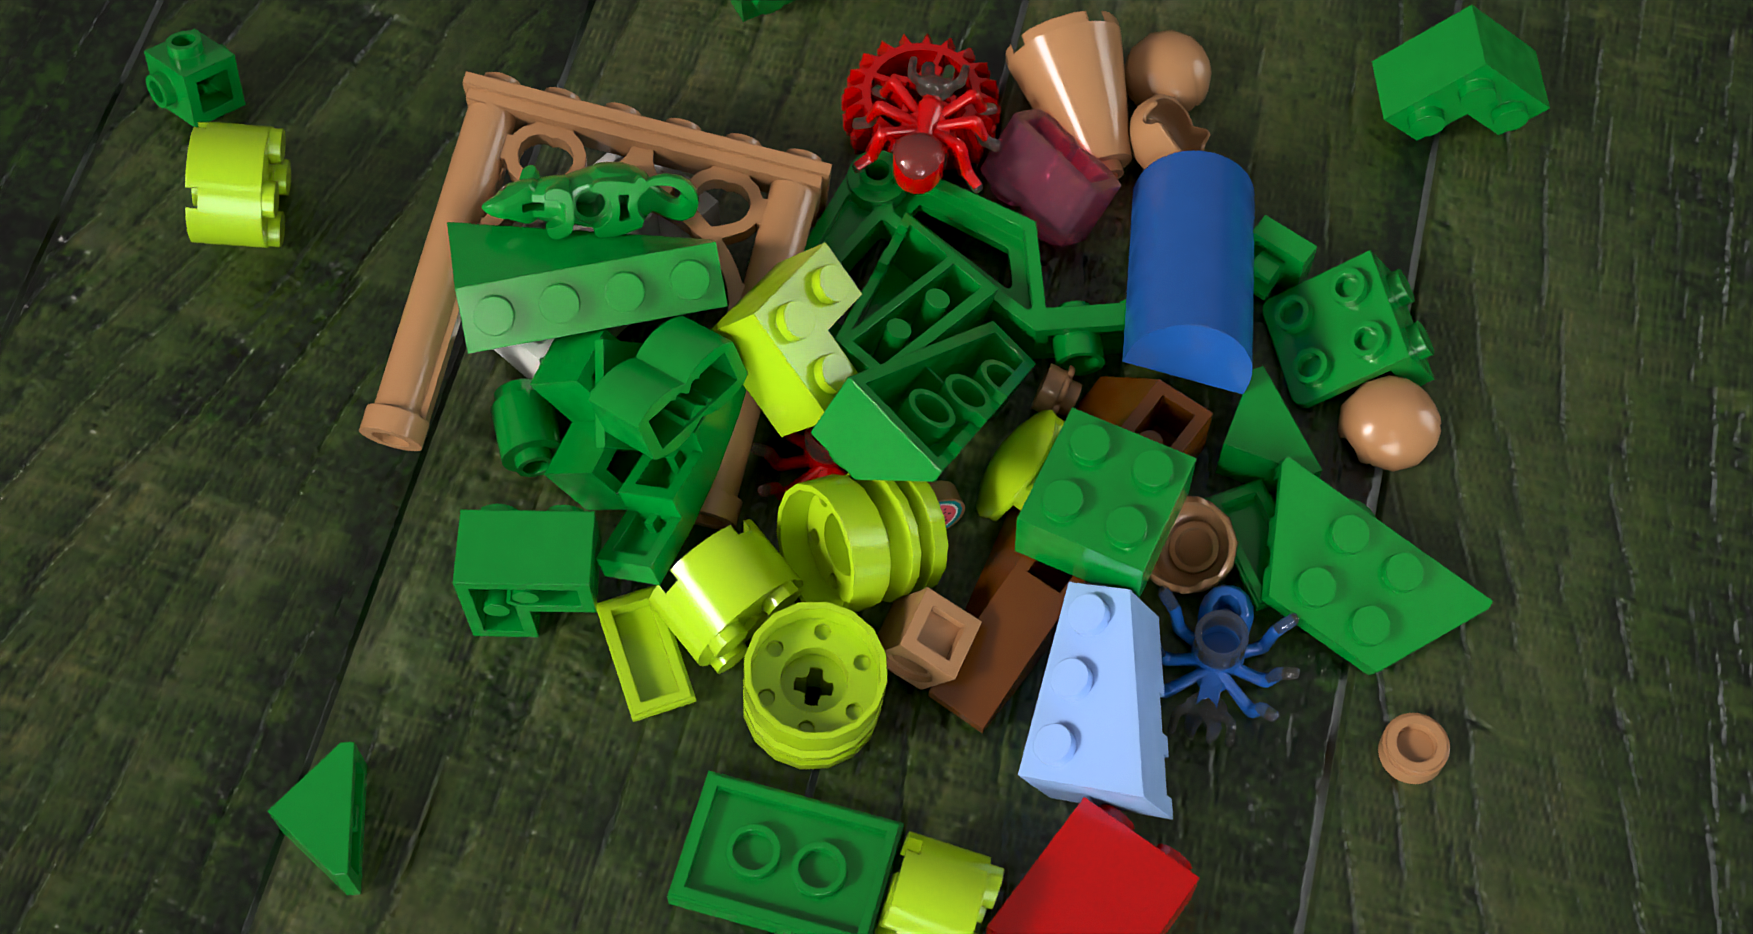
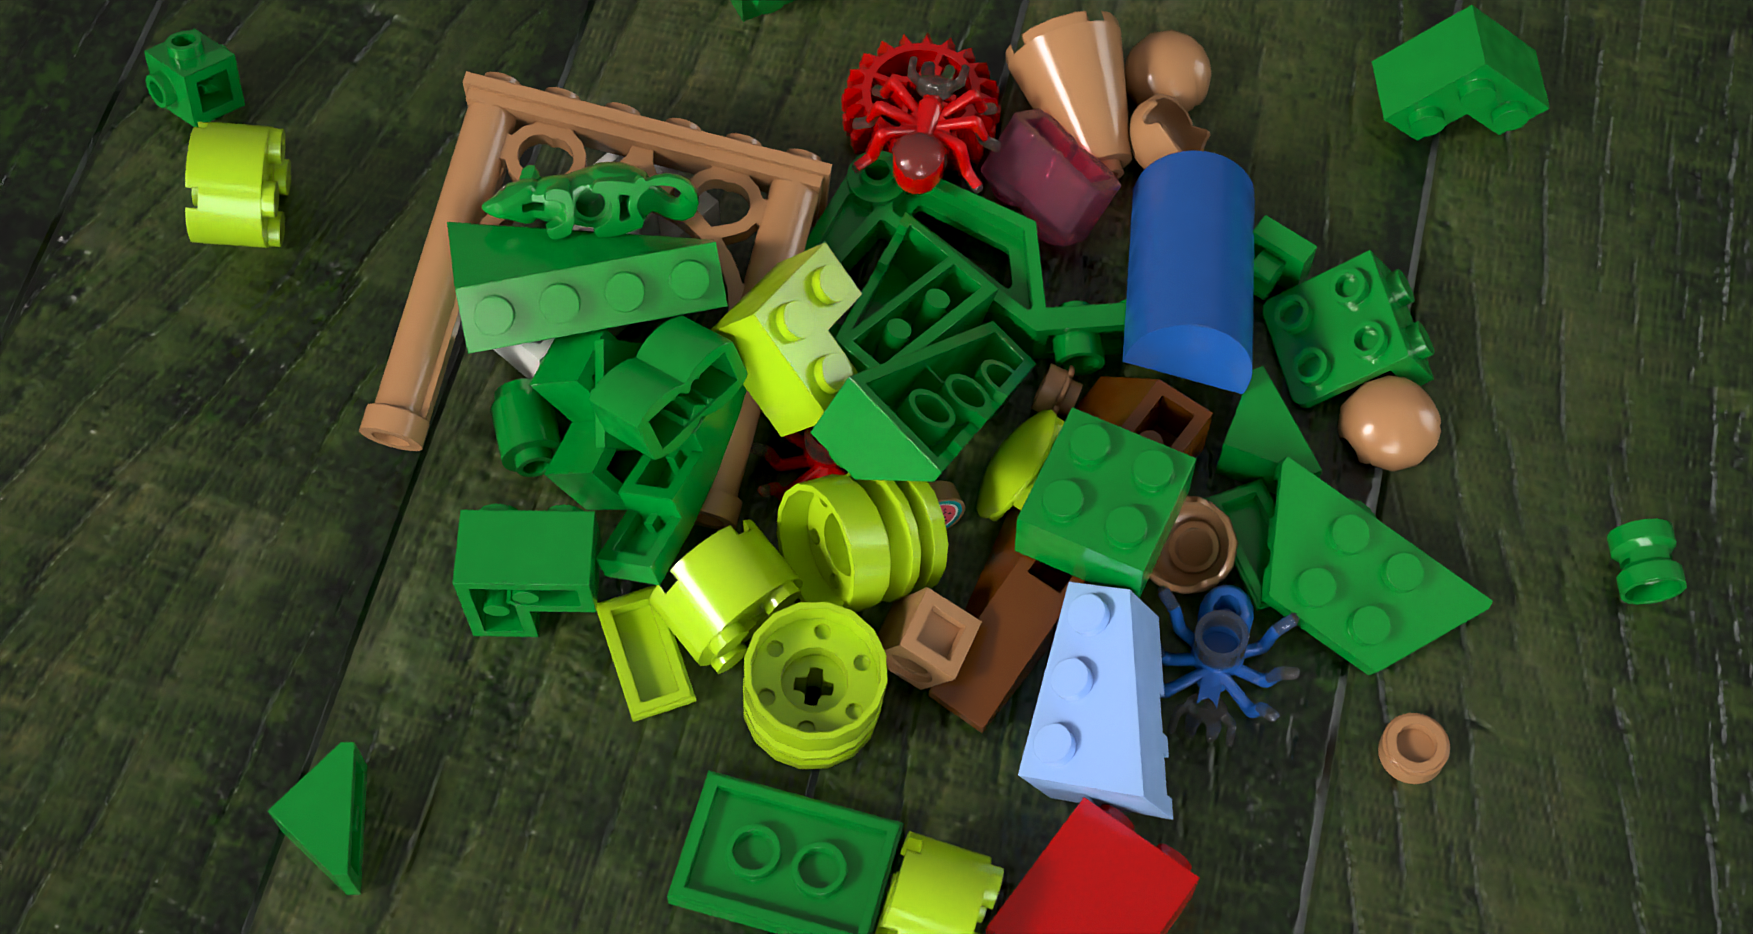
(1646, 561): none -> green wheel

